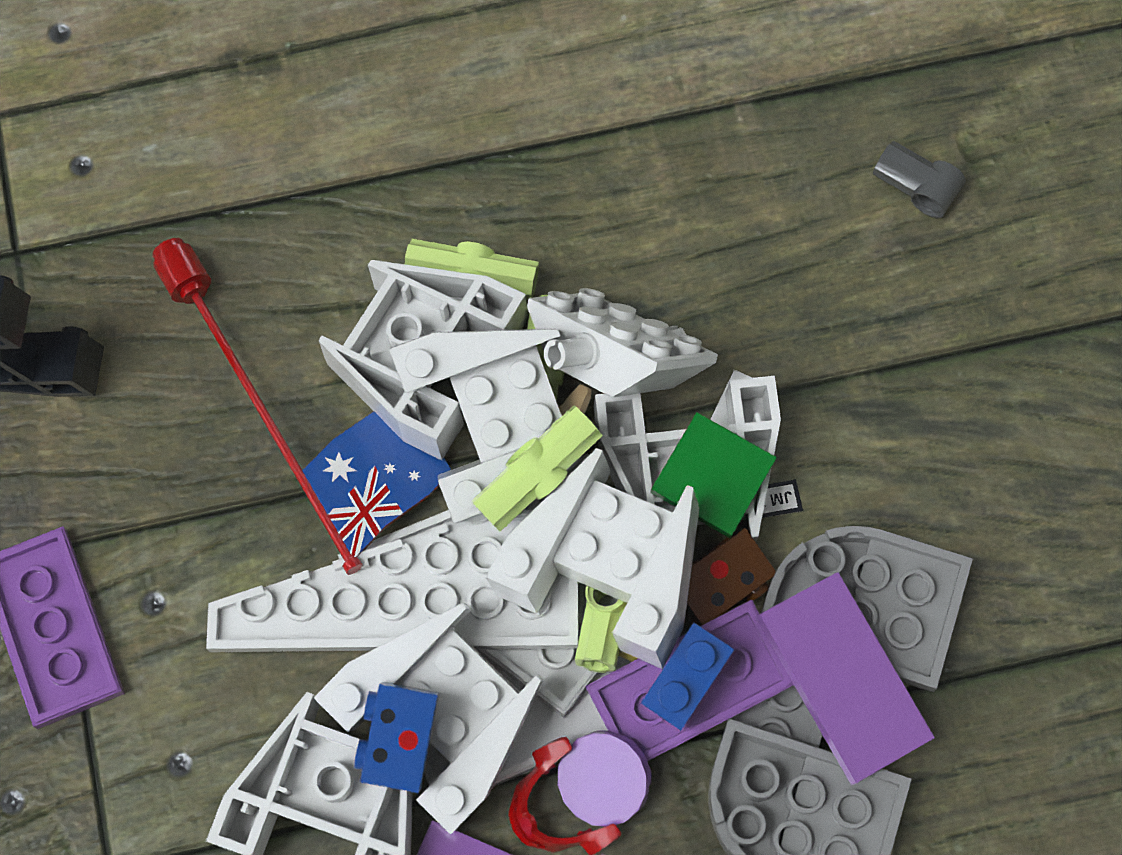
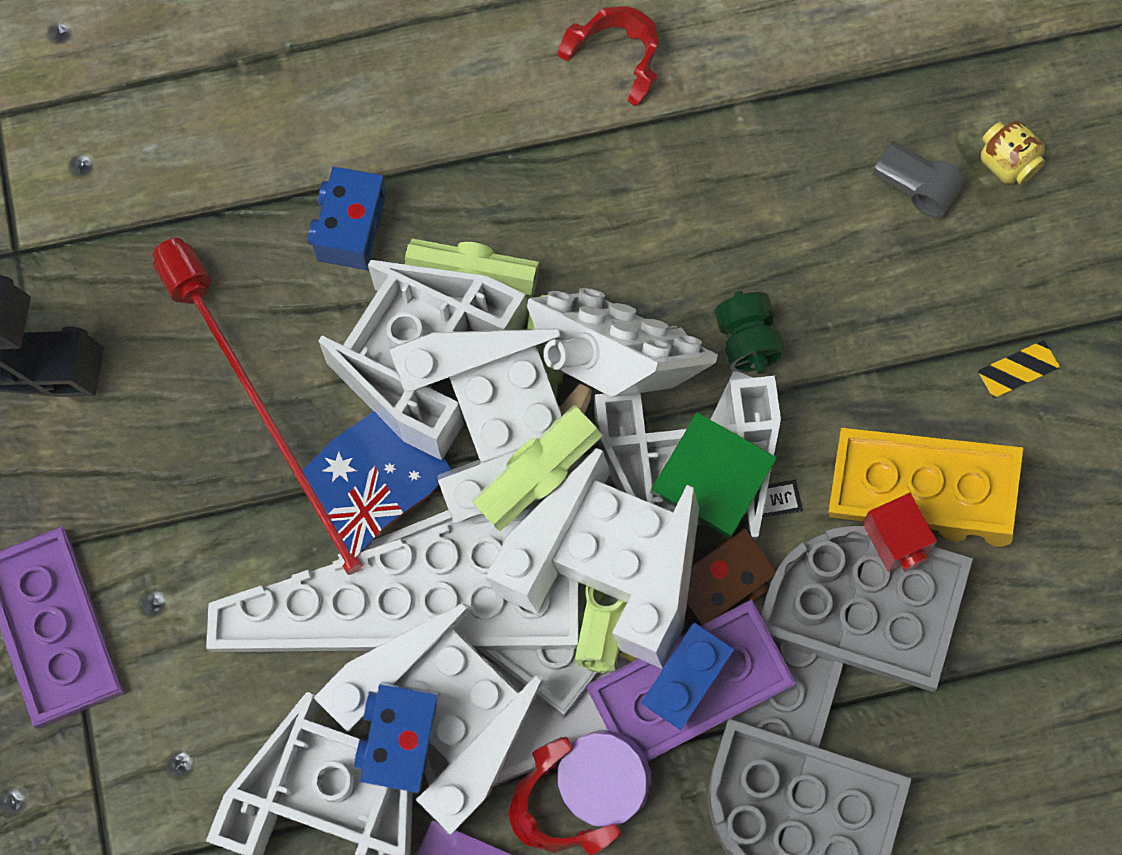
(348, 218): none -> blue brick
(637, 26): none -> red helmet
(752, 339): none -> dark green wheel
(844, 678): medium lavender tile -> none
(900, 533): none -> red brick
(955, 483): none -> yellow hinge
(1012, 152): none -> light yellow head
(1018, 369): none -> sticker

